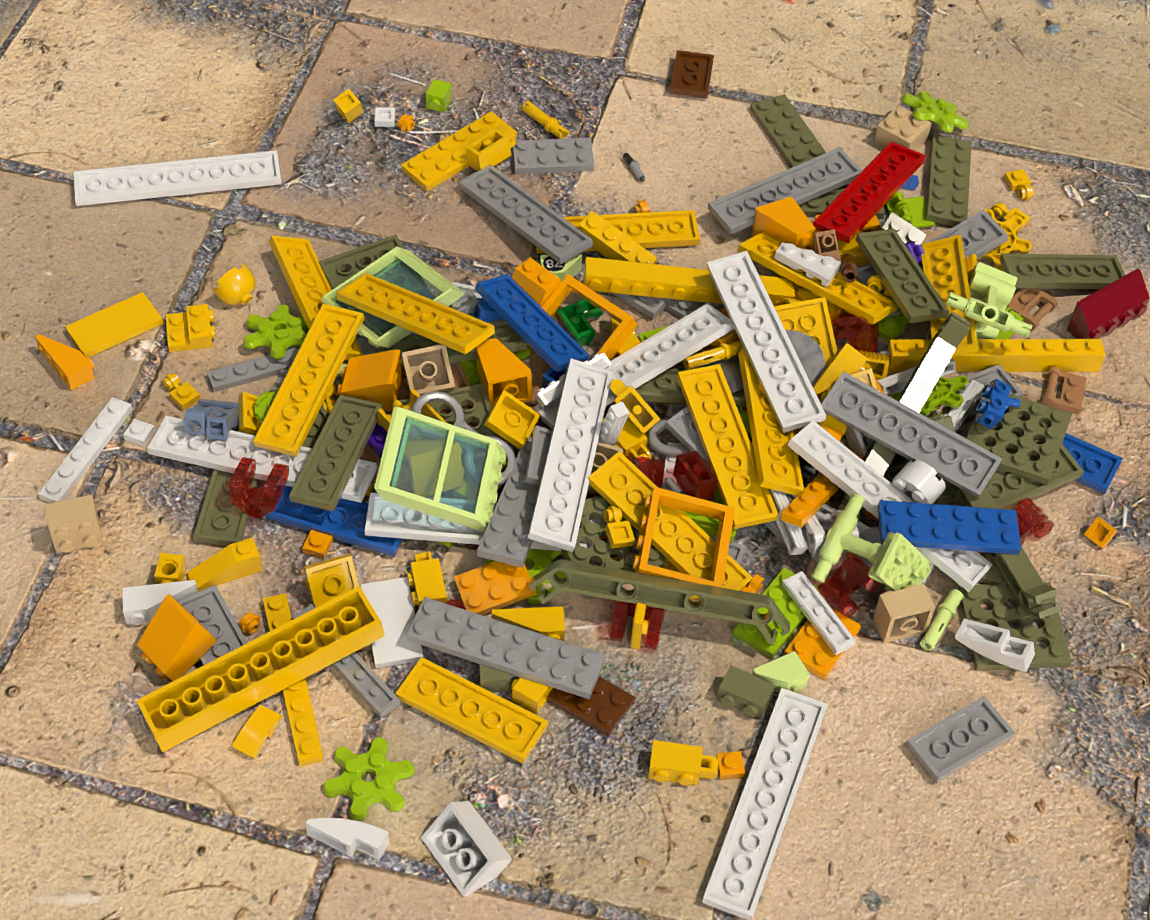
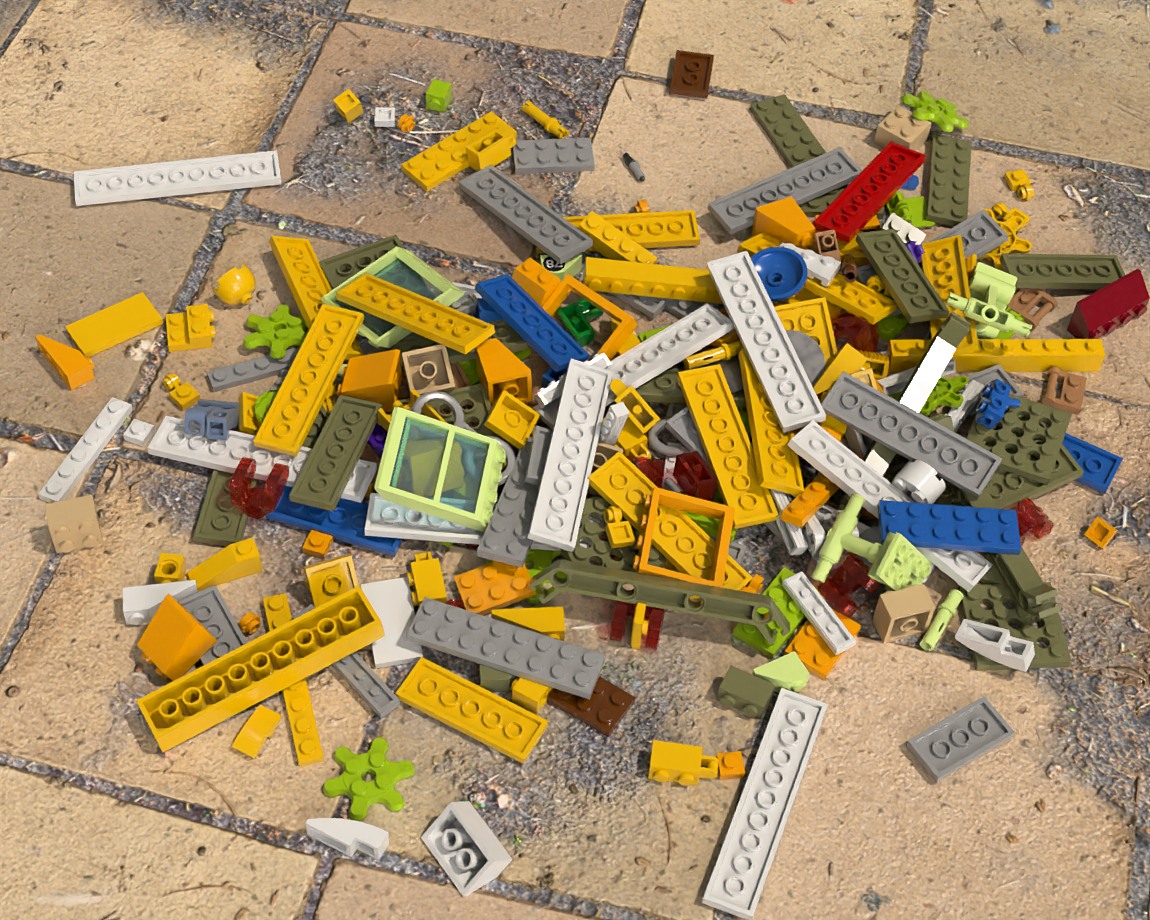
(783, 267): none -> blue dish

